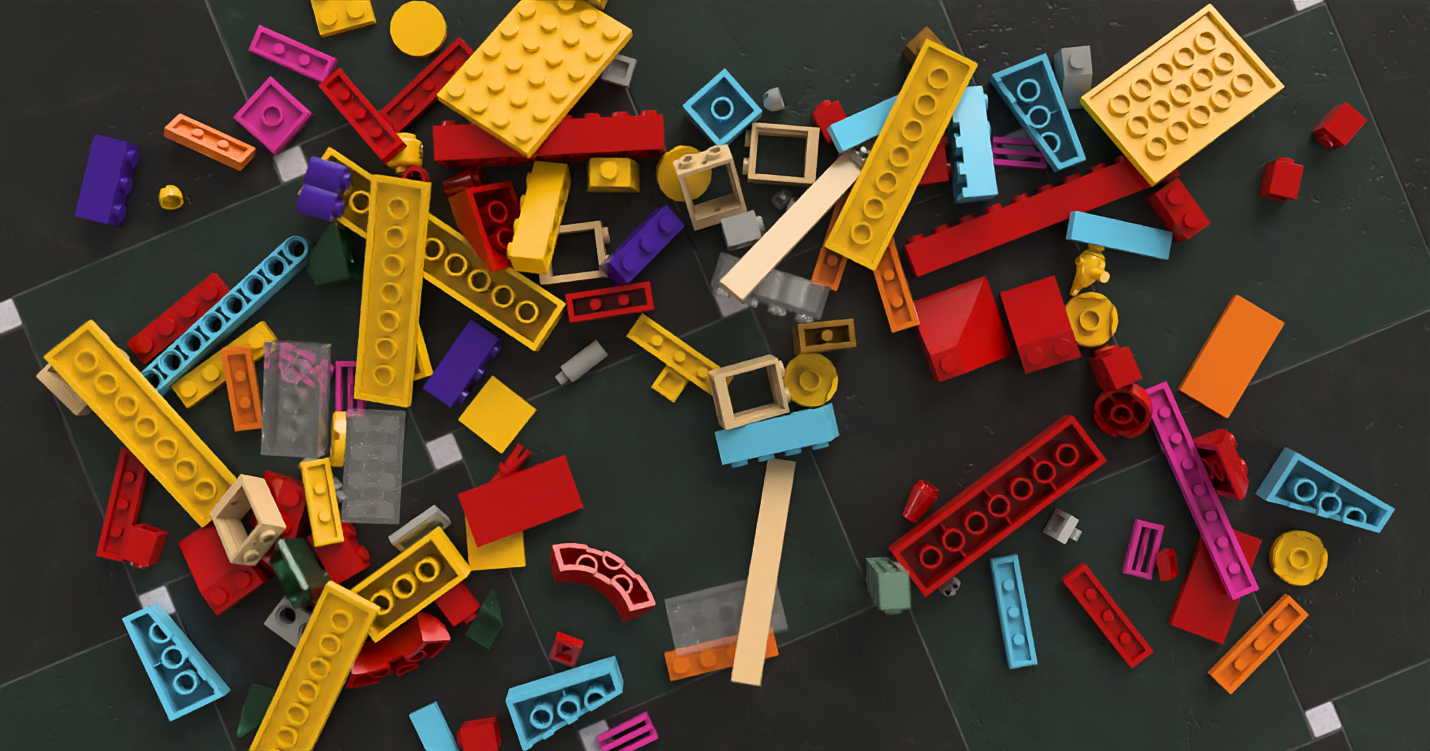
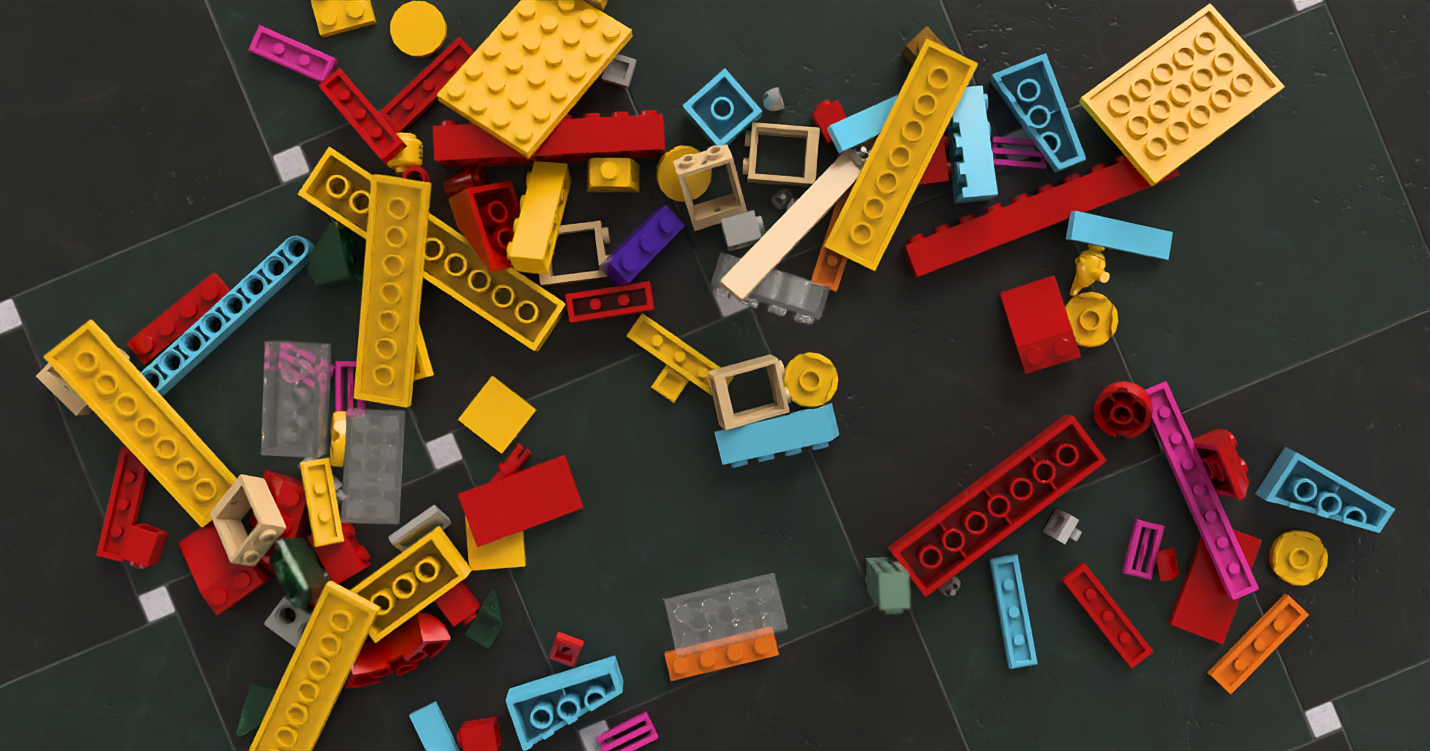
(107, 180): dark purple brick -> none
(166, 197): yellow hinge -> none
(173, 663): medium azure wedge -> none
(209, 142): orange plate -> none
(211, 375): yellow plate -> none
(242, 387): orange plate -> none
(273, 116): dark pink tile -> none
(324, 189): dark purple brick -> none
(463, 364): dark purple brick -> none
(581, 362): light grey cylinder -> none
(604, 573): red brick -> none
(763, 573): tan tile -> none
(823, 336): pearl gold brick -> none
(895, 291): orange plate -> none
(919, 500): red cone -> none
(961, 329): red slope -> none
(1073, 74): light grey slope -> none
(1114, 367): red brick -> none
(1177, 210): red brick -> none
(1230, 356): orange tile -> none
(1281, 180): red brick -> none
(1339, 126): red brick -> none

